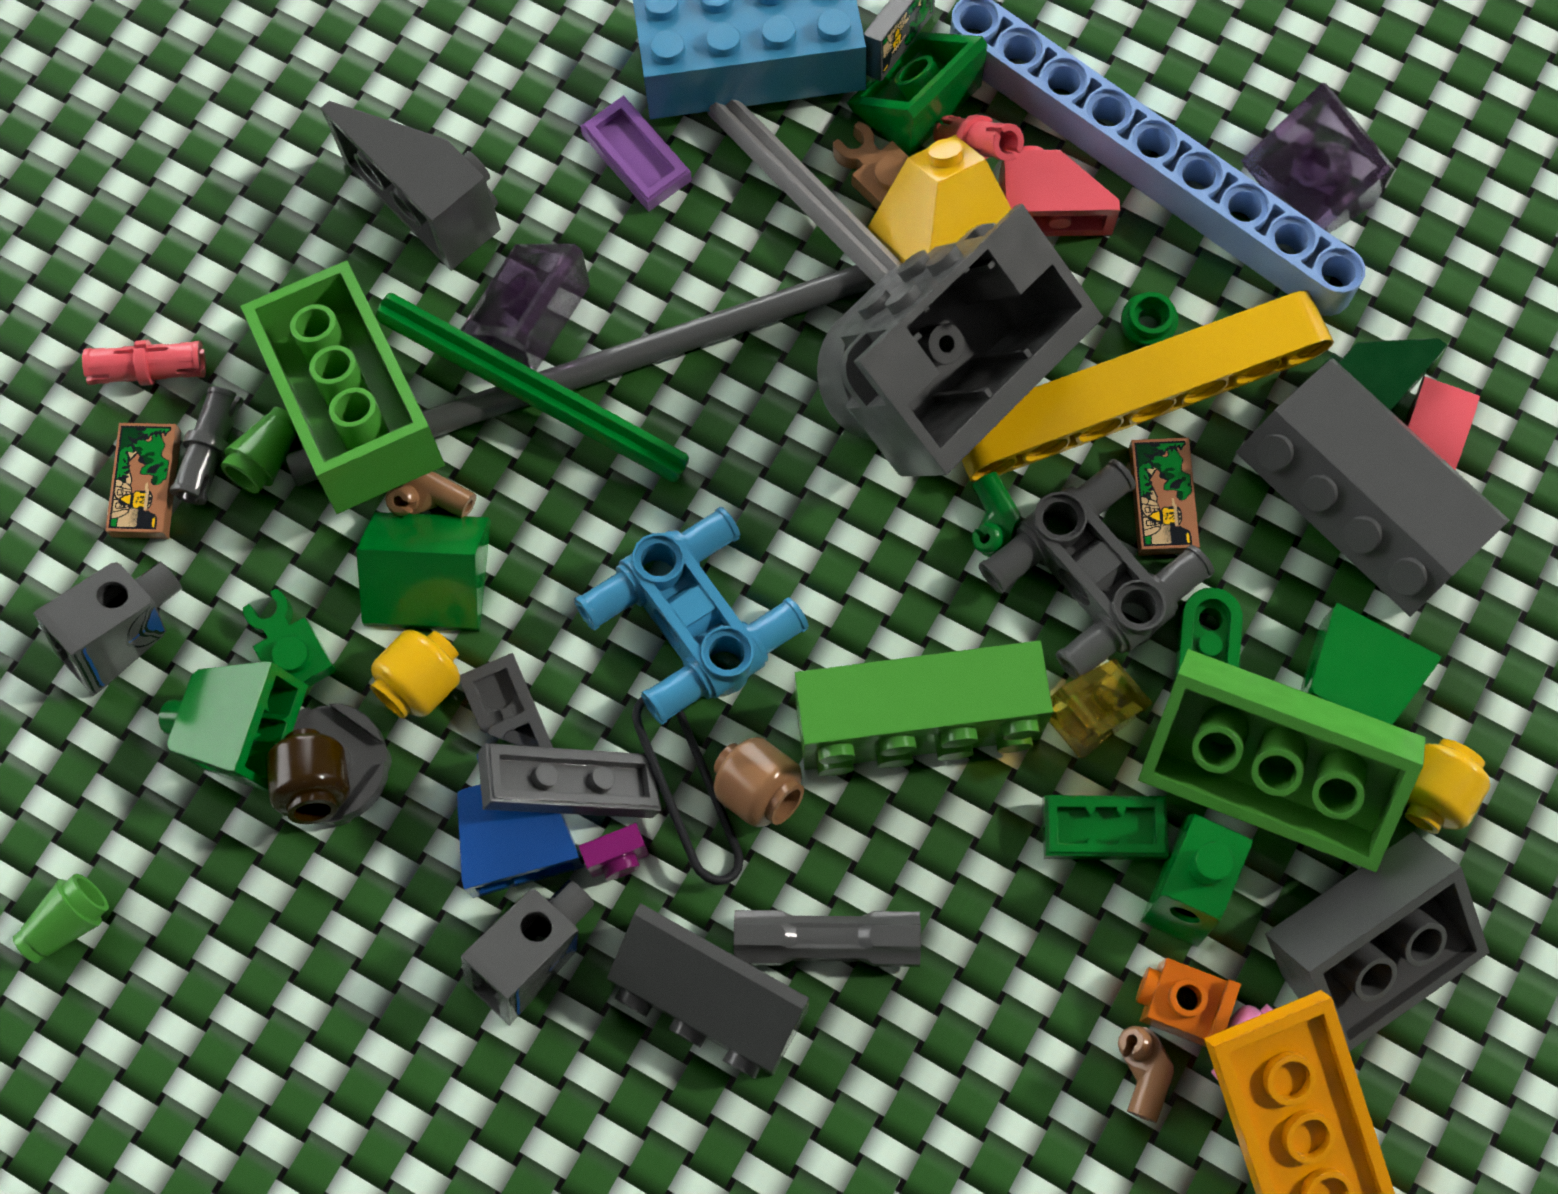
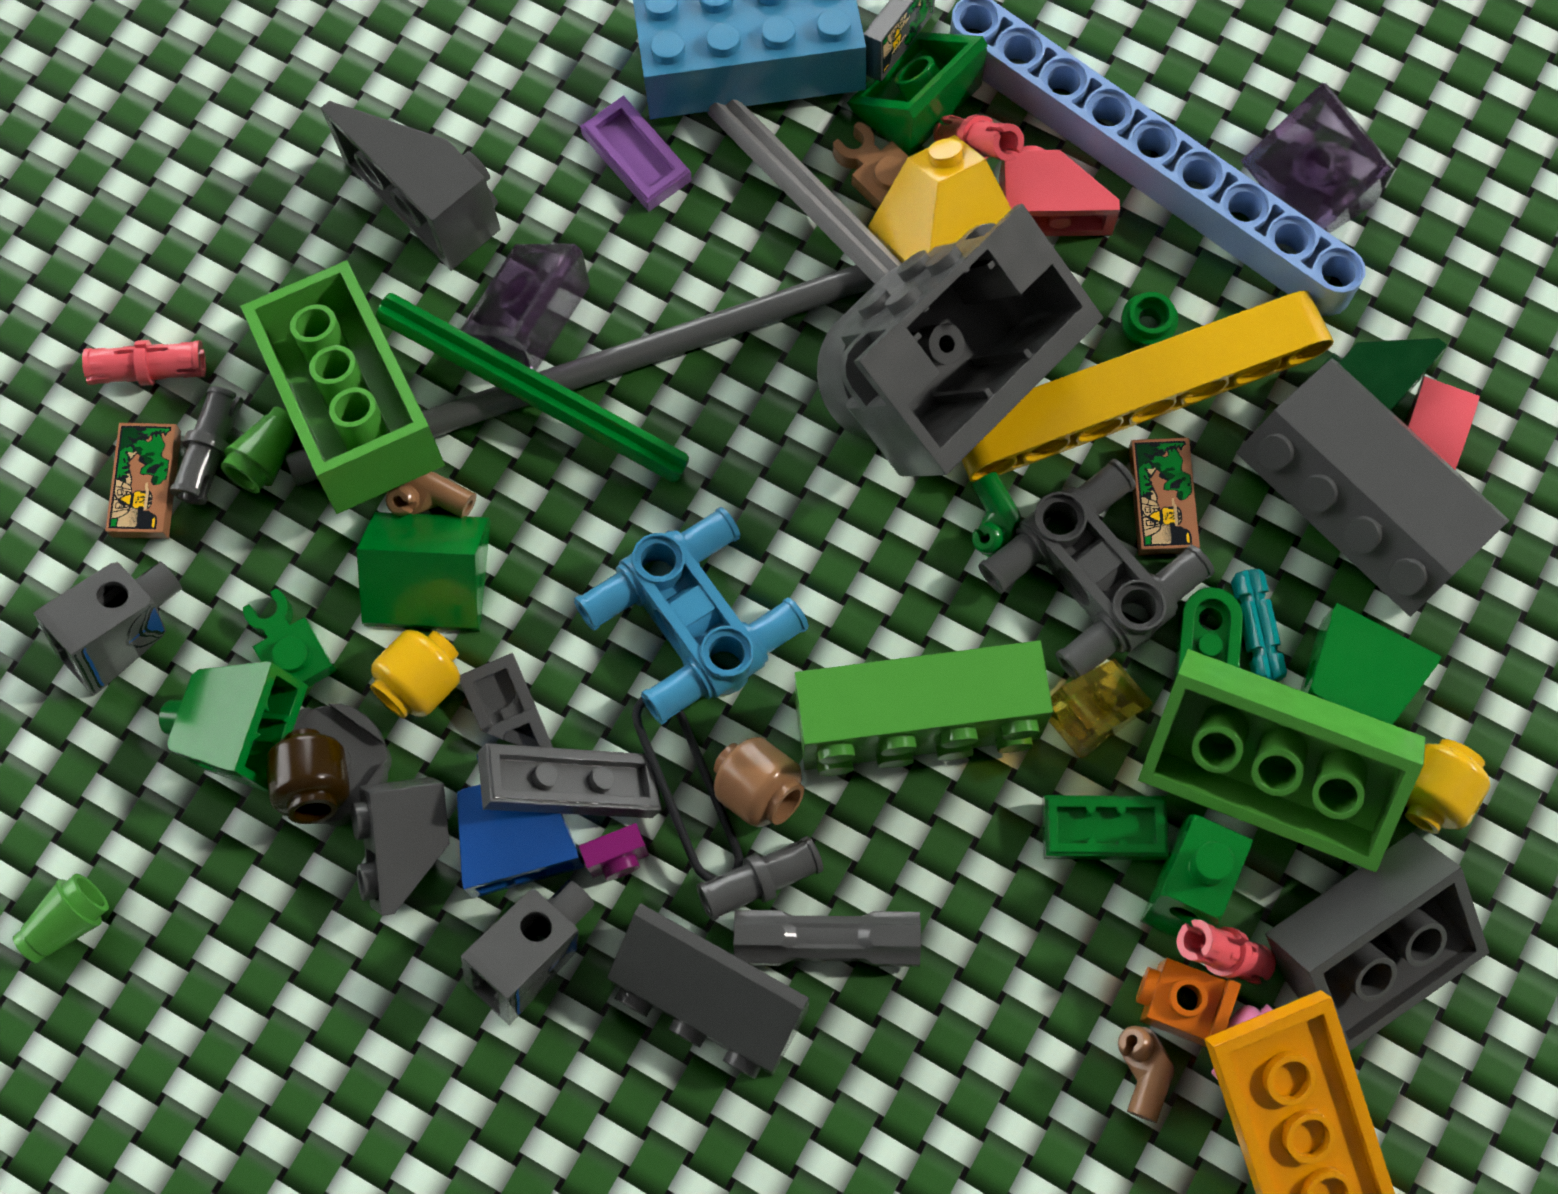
(402, 837): none -> dark grey slope
(759, 878): none -> dark grey pin
(1225, 952): none -> coral pin
(1259, 624): none -> teal axle

